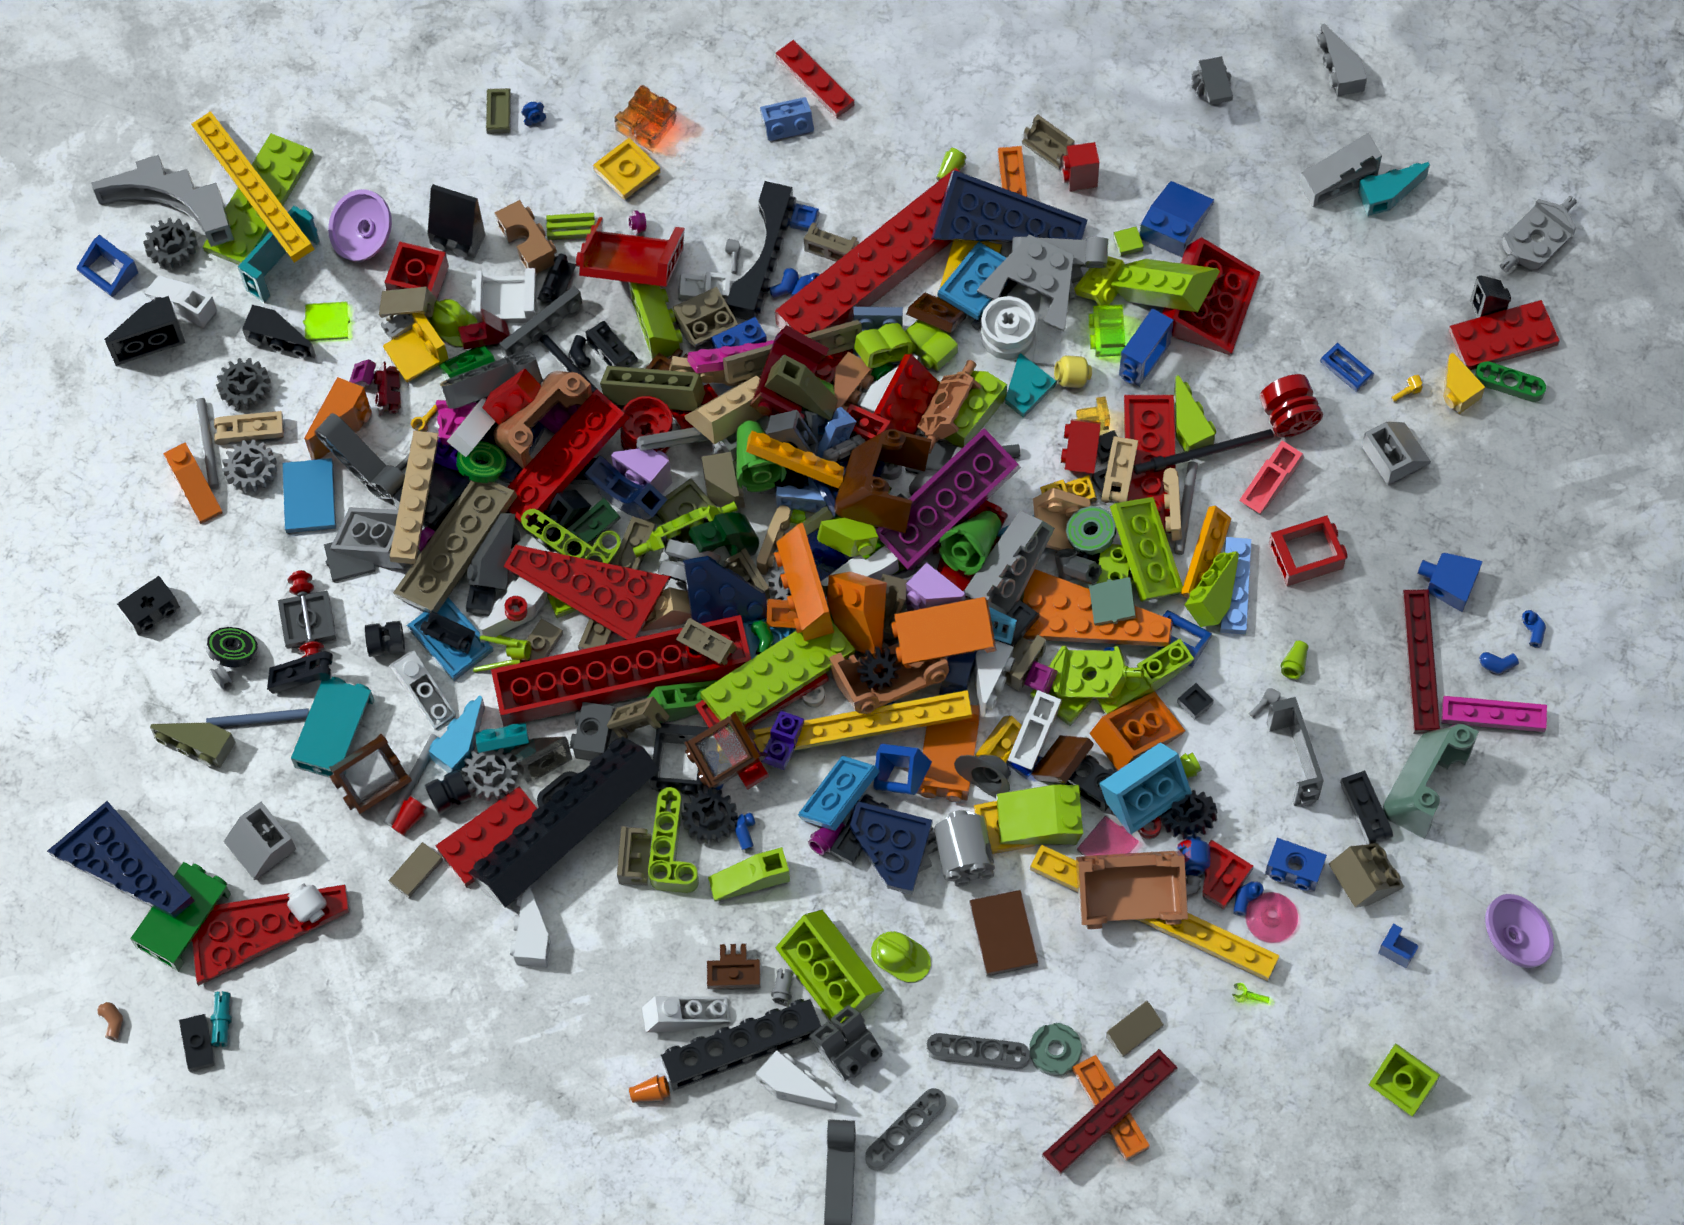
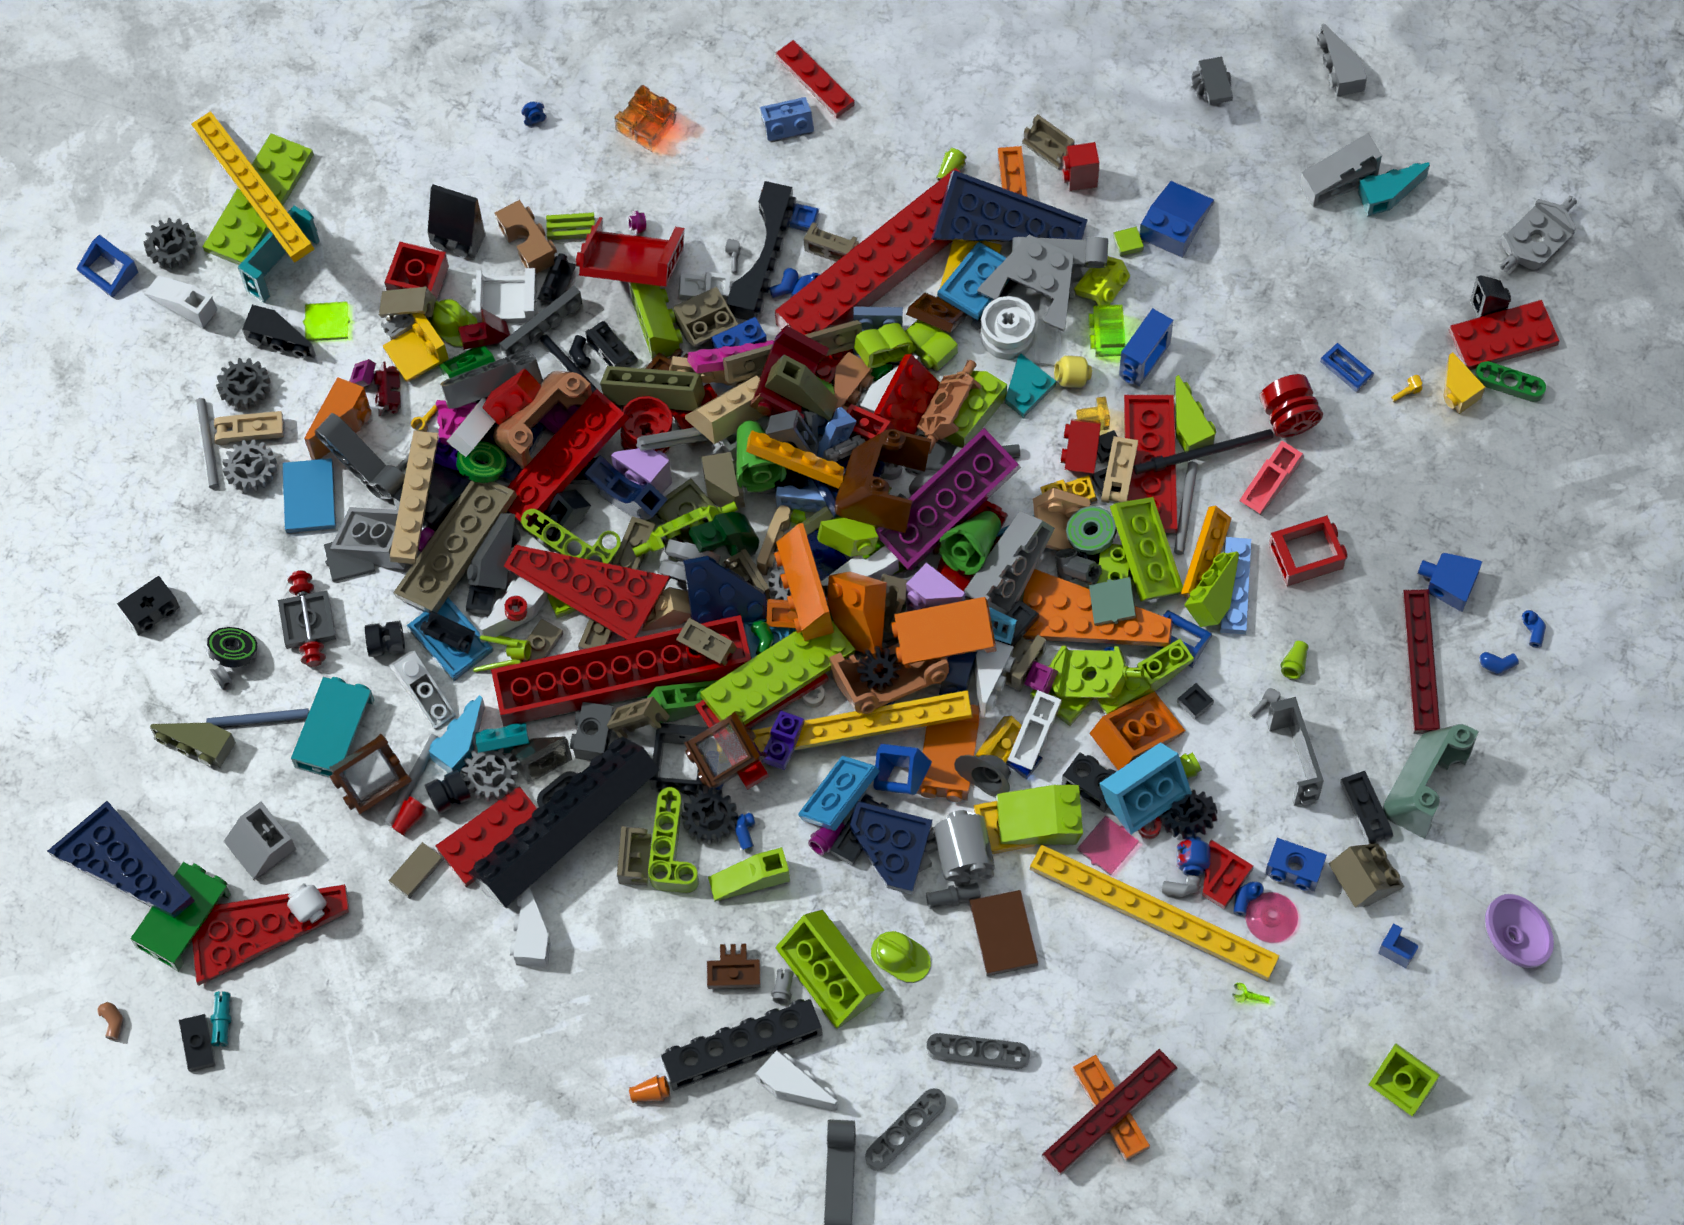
(146, 332): black slope -> none
(175, 189): light grey arch -> none
(192, 482): orange slope -> none
(300, 672): black plate -> none
(351, 222): lavender dish -> none
(498, 111): olive tile -> none
(592, 525): dark green hinge -> none
(626, 168): yellow plate -> none
(676, 1014): white slope -> none
(848, 1044): dark grey hips -> none
(953, 895): none -> dark grey pin
(1055, 1064): sand green tile -> none
(1062, 759): reddish brown tile -> none
(1132, 887): nougat windscreen -> none
(1134, 1029): dark tan slope -> none
(1165, 284): lime slope -> none
(1172, 502): tan hinge -> none
(1226, 304): red slope -> none
(1394, 451): light grey slope -> none
(1494, 713): dark pink plate -> none

